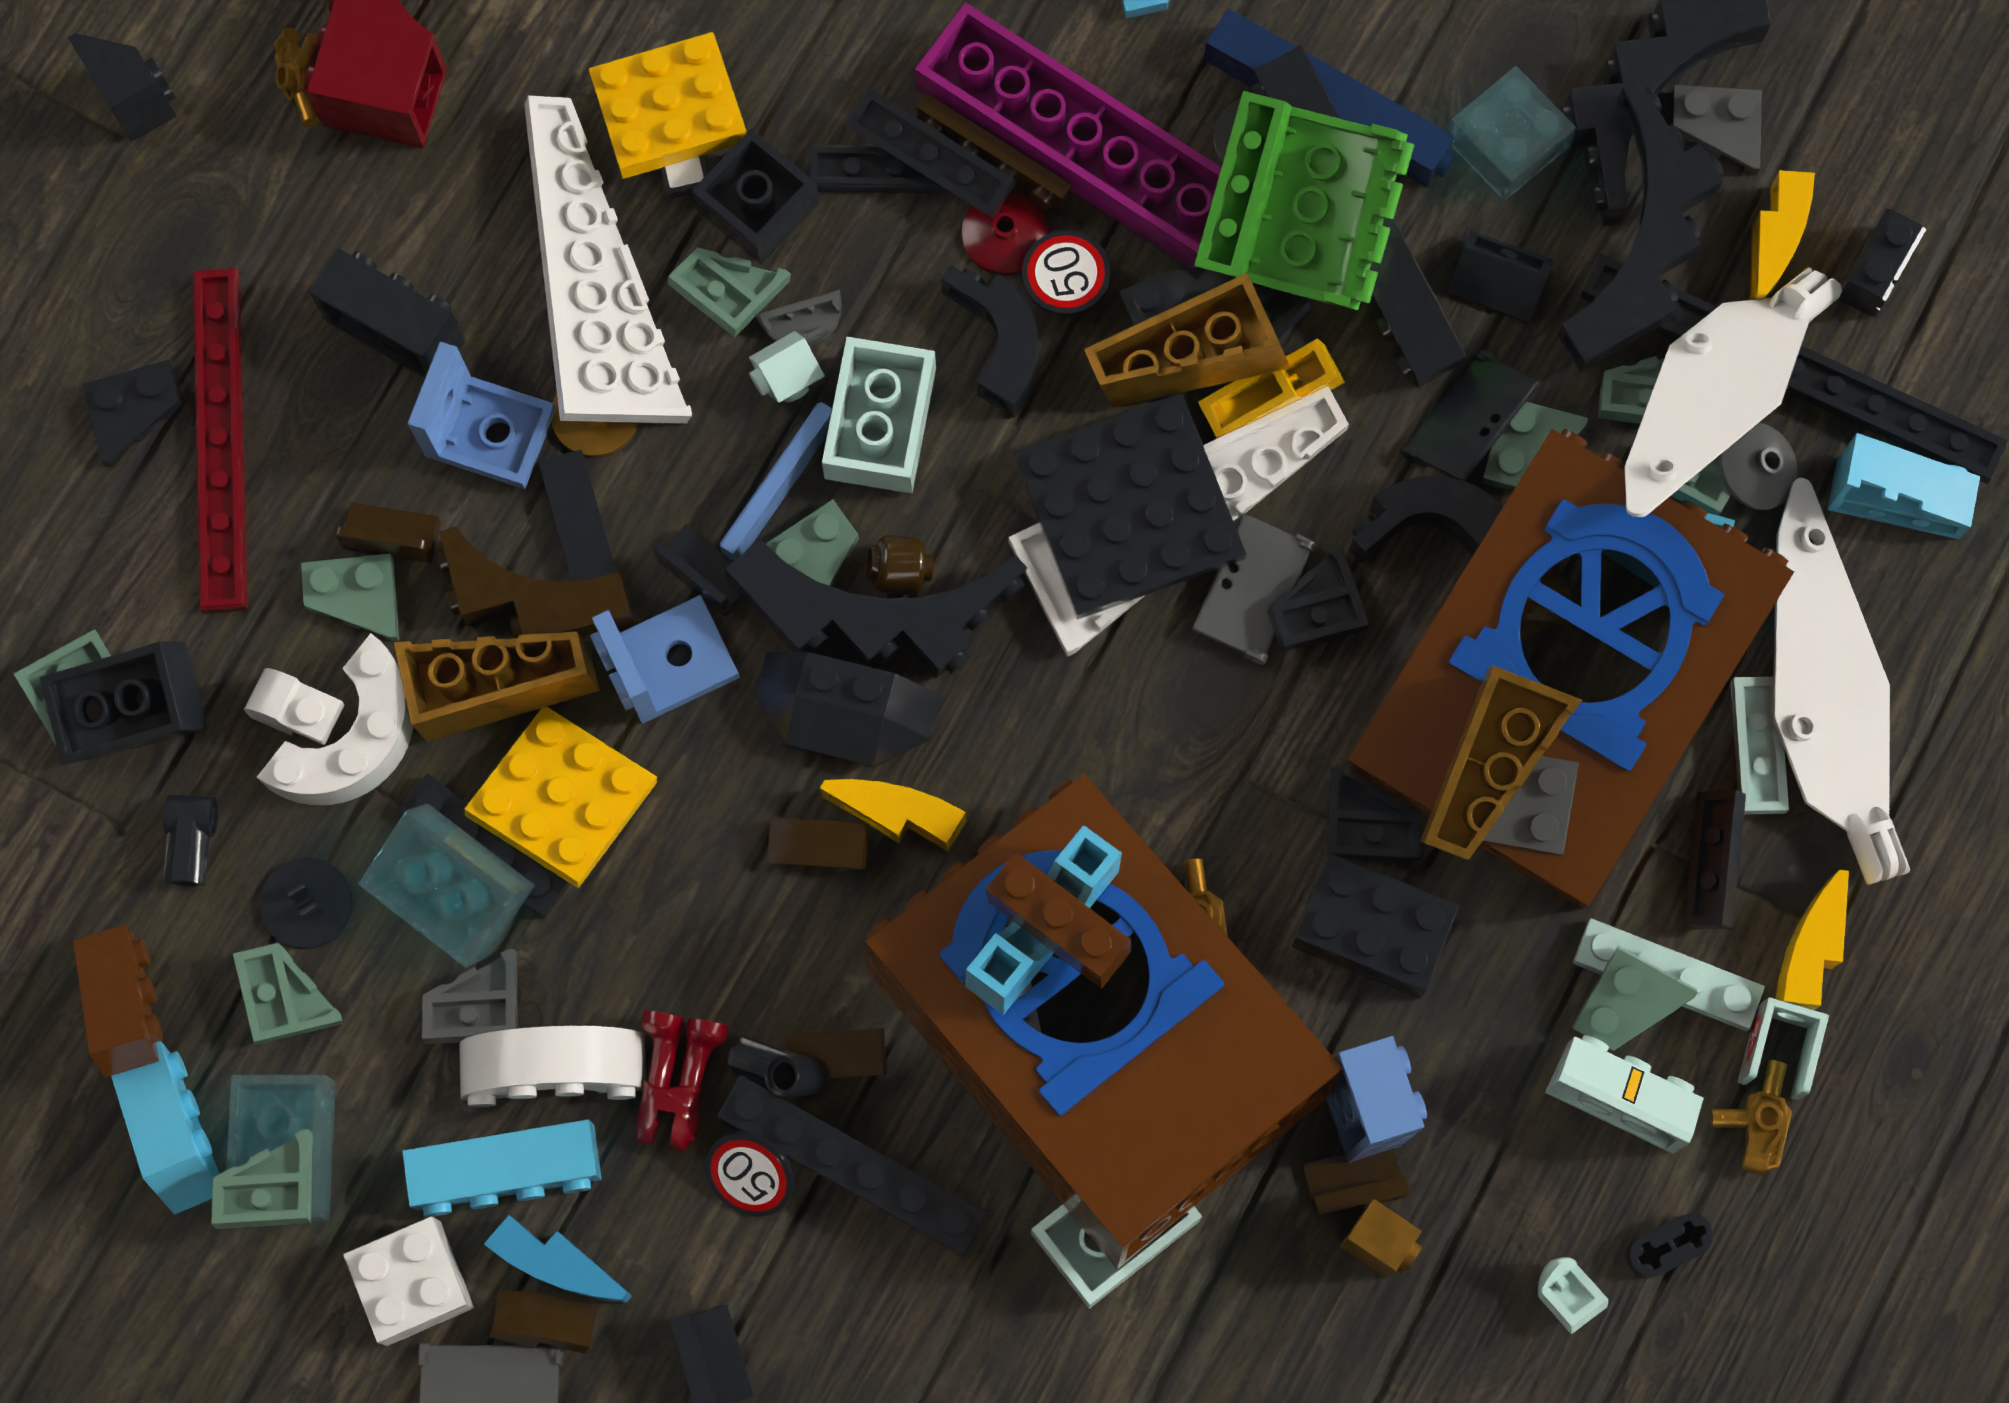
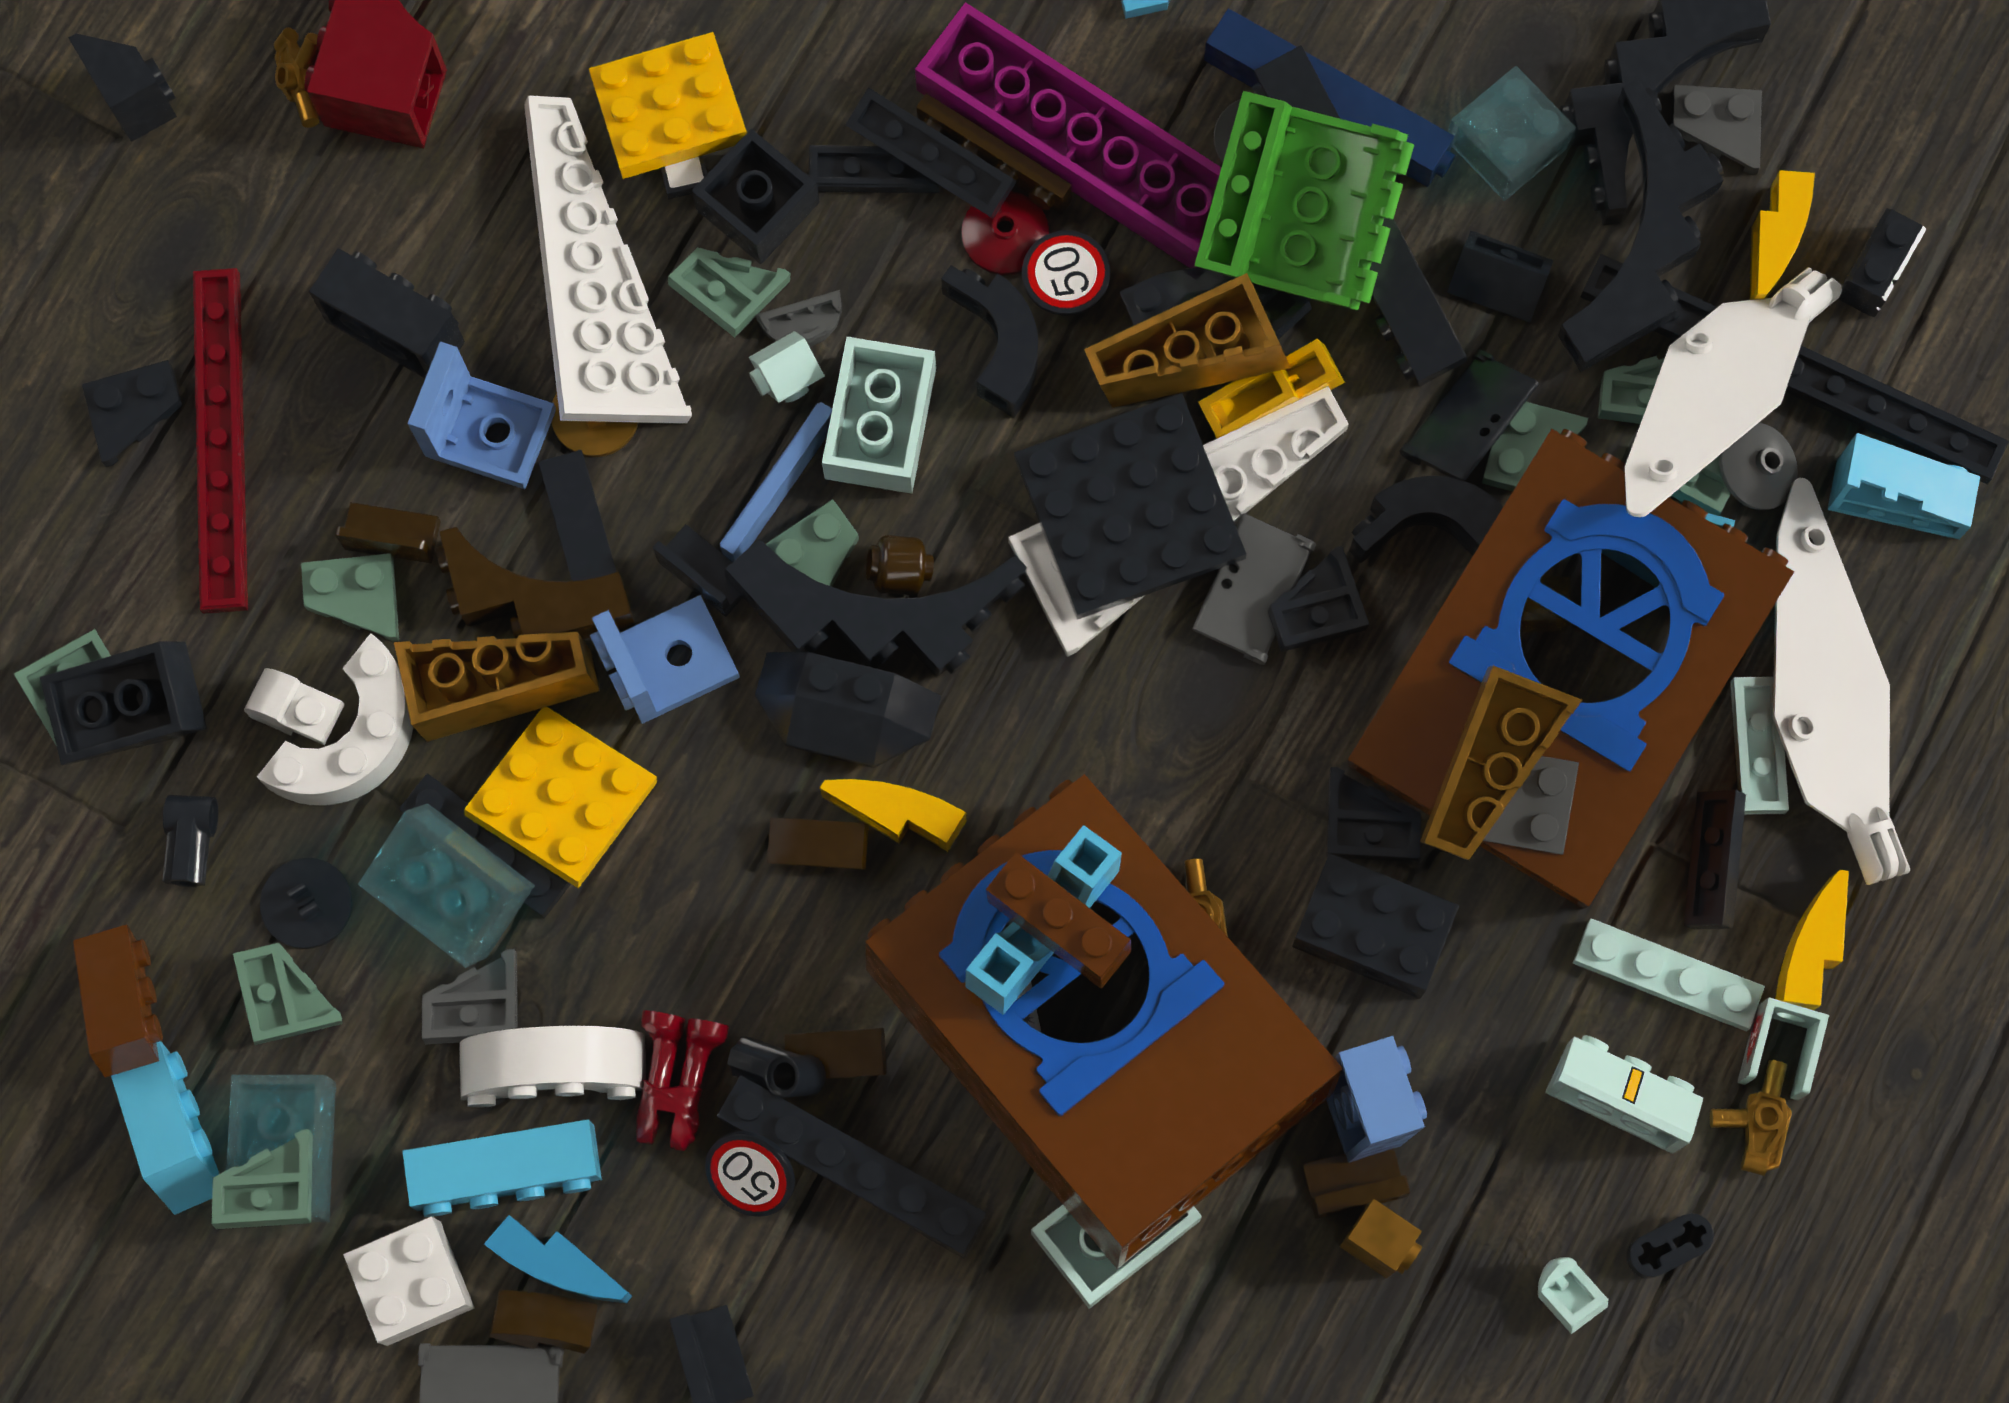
(1630, 999): sand green wing -> none

